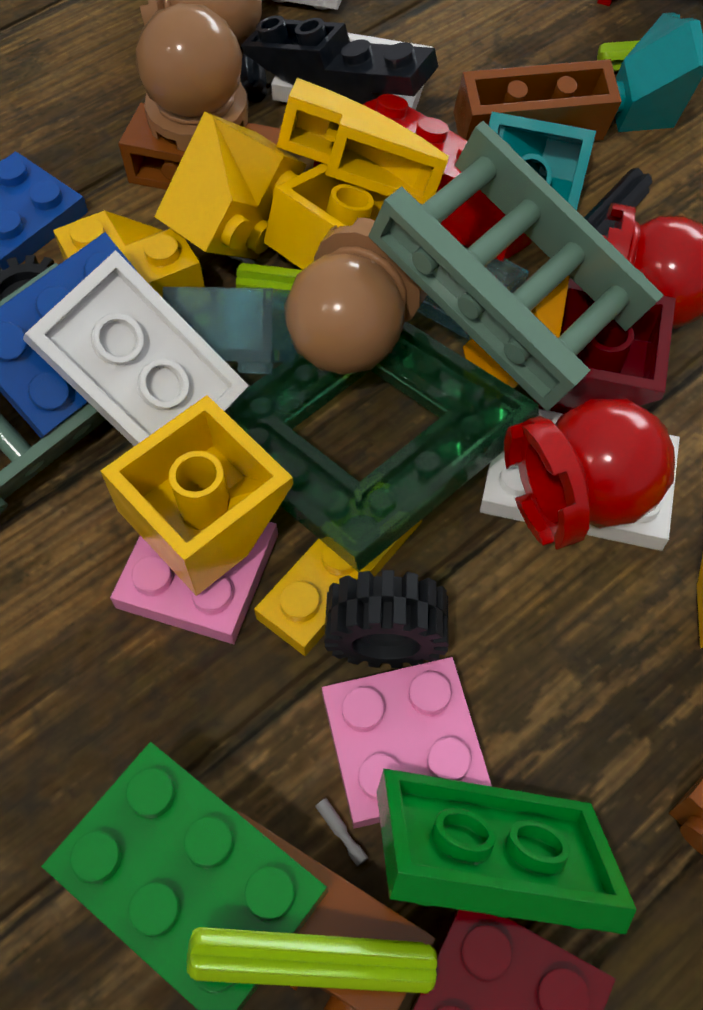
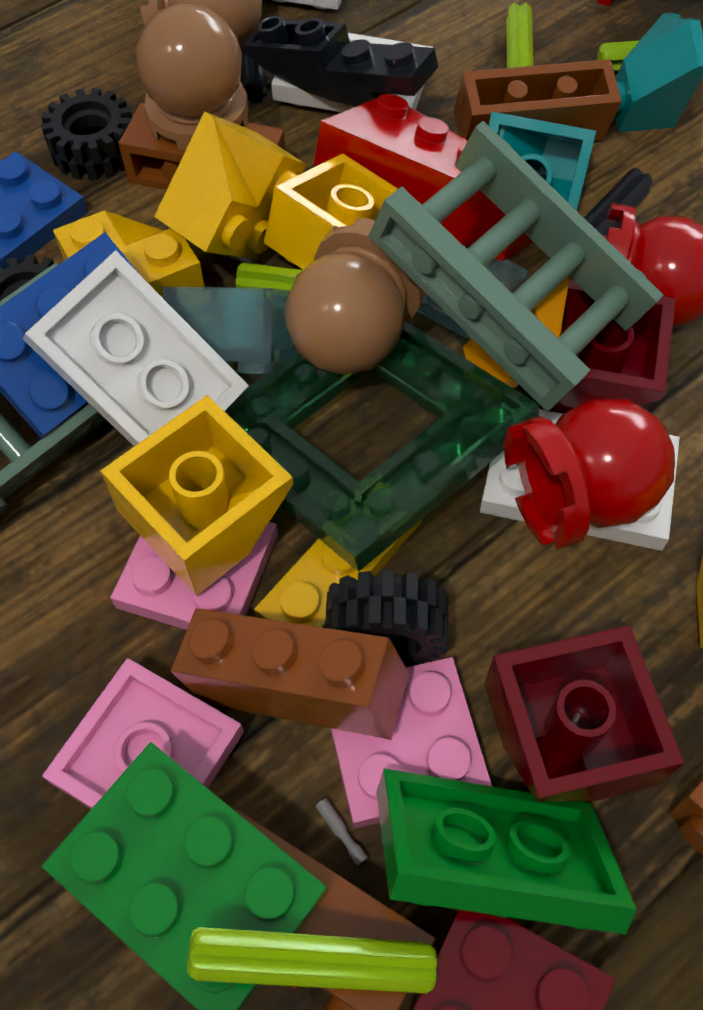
(68, 128): none -> black tyre
(127, 717): none -> bright pink plate
(293, 672): none -> dark orange brick
(359, 143): yellow slope -> none
(519, 36): none -> lime axle
(582, 718): none -> dark red slope

